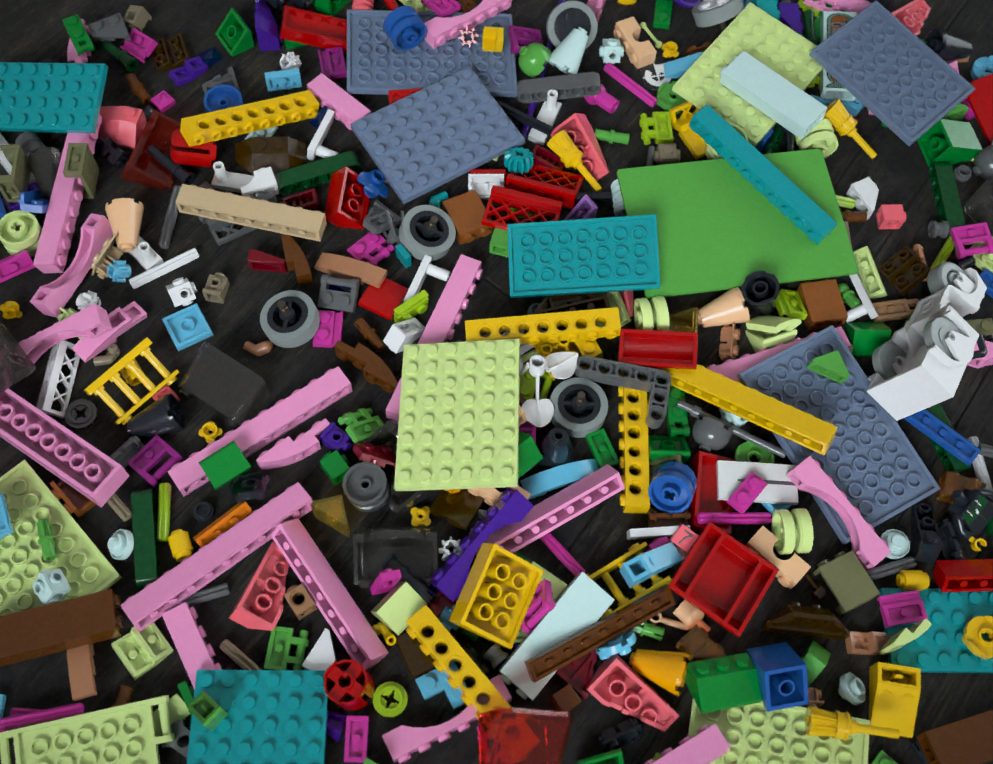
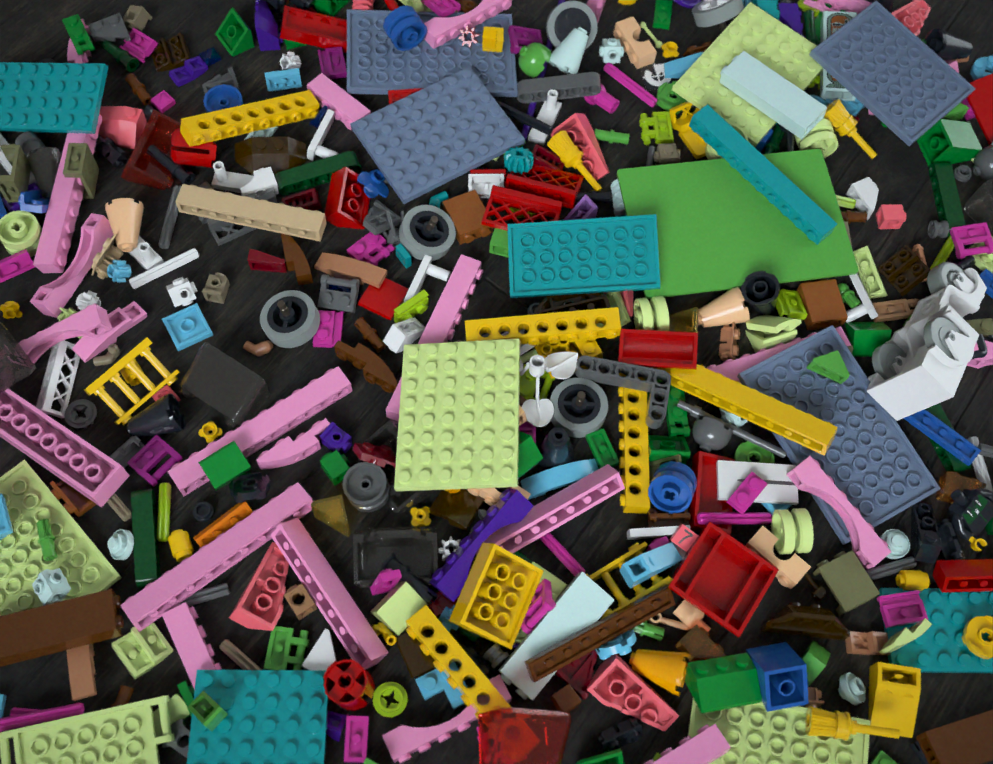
(363, 429): bright green plate -> none

